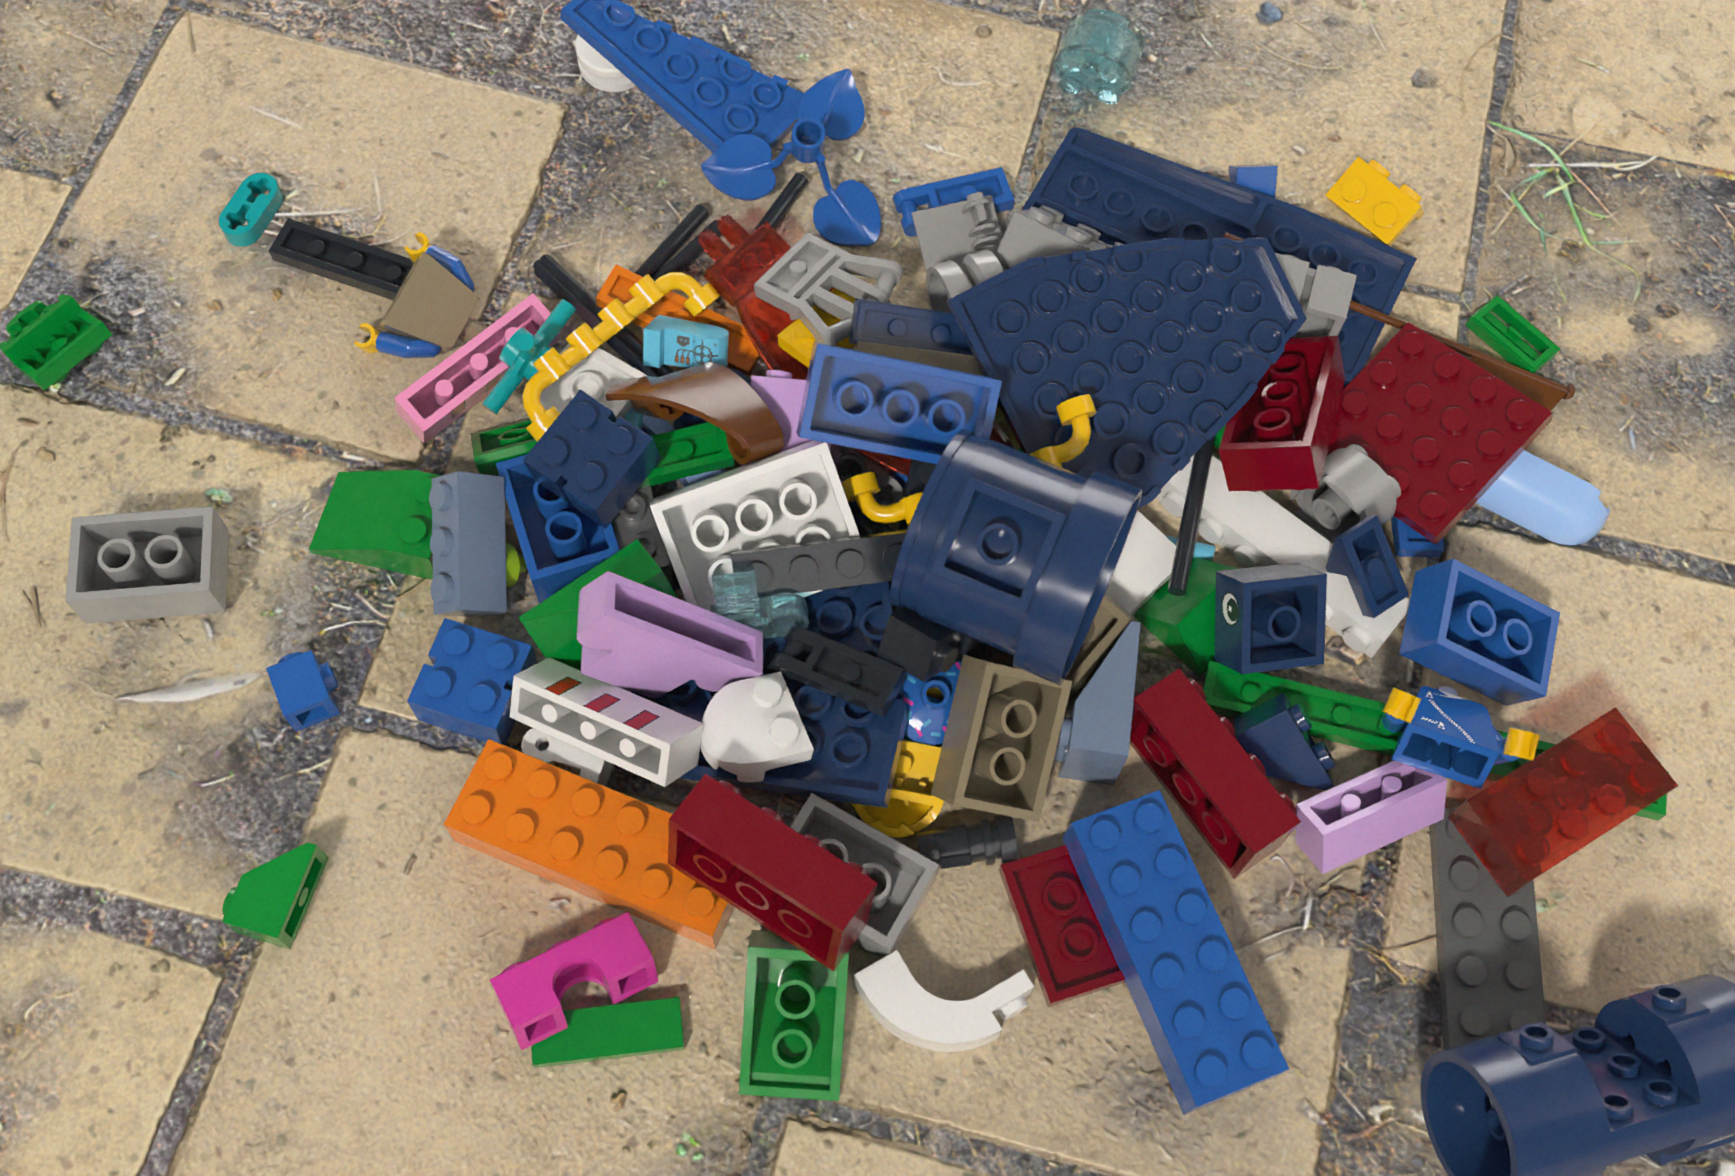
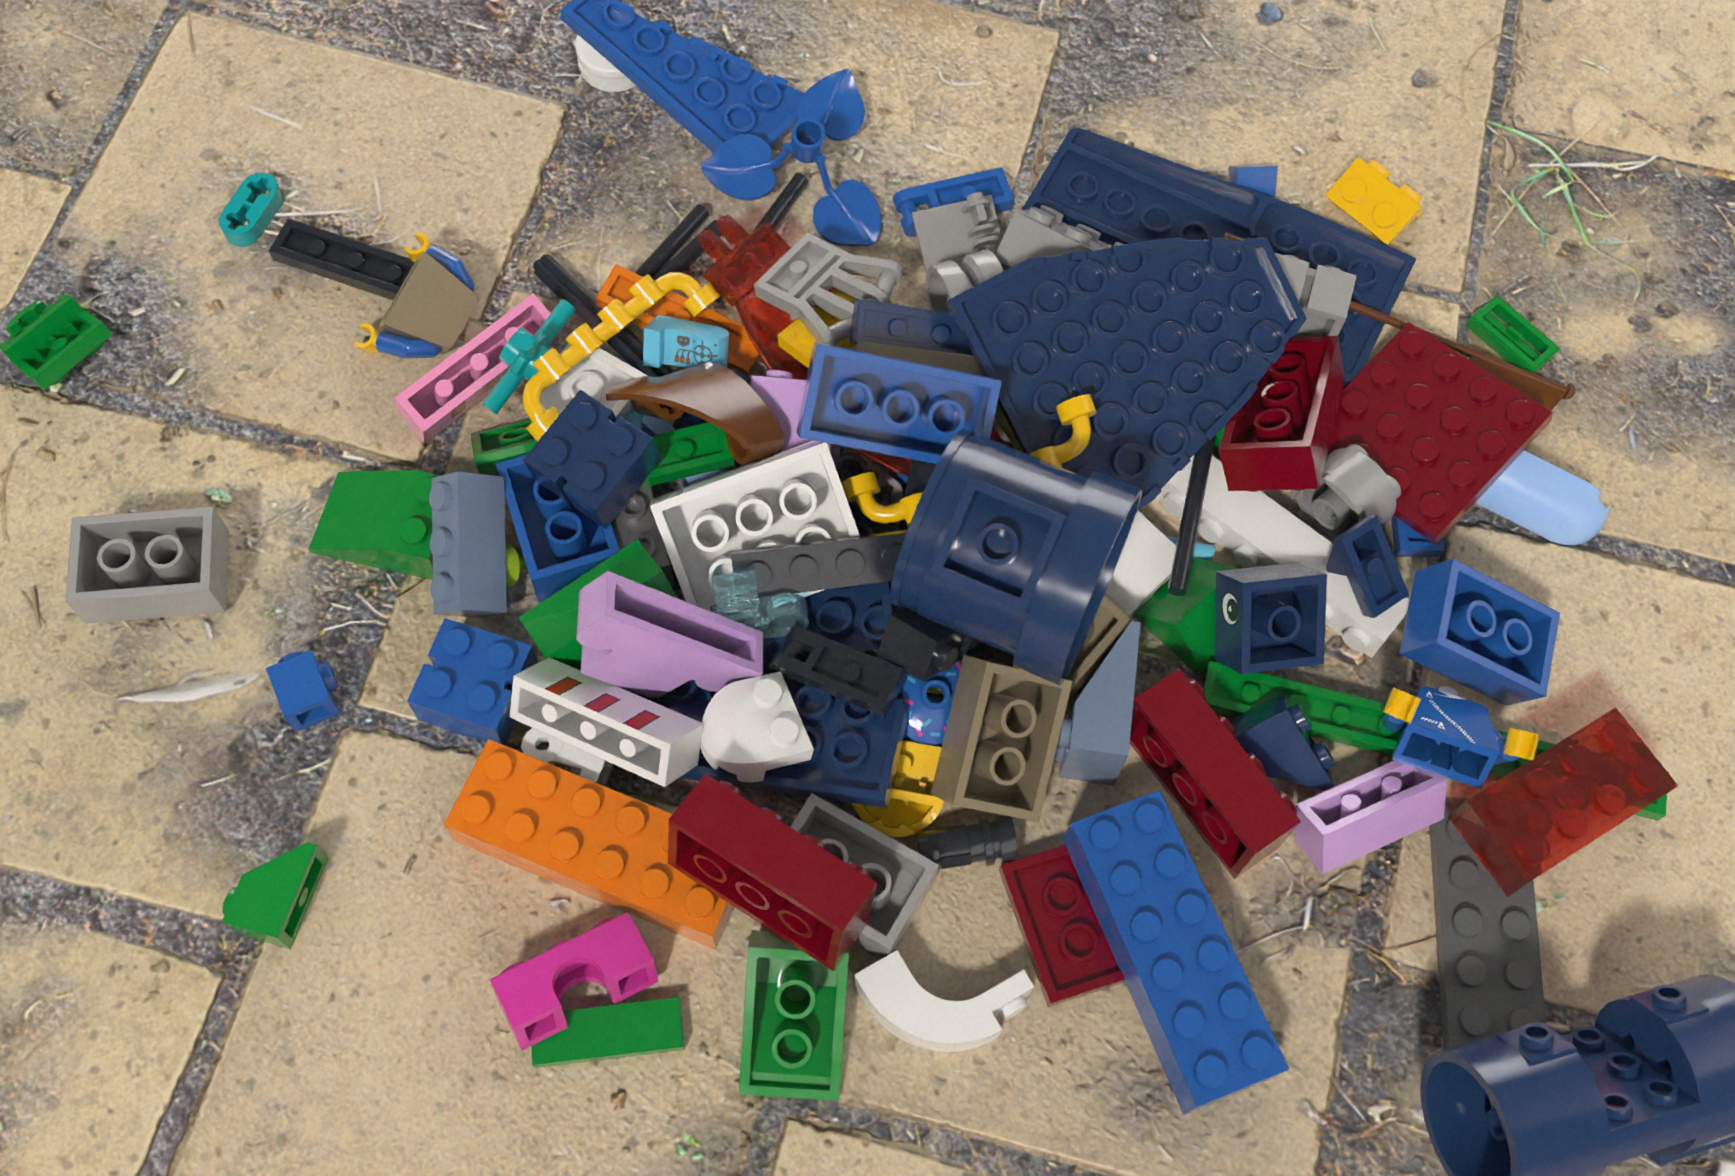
(1098, 55): clear light blue brick -> none

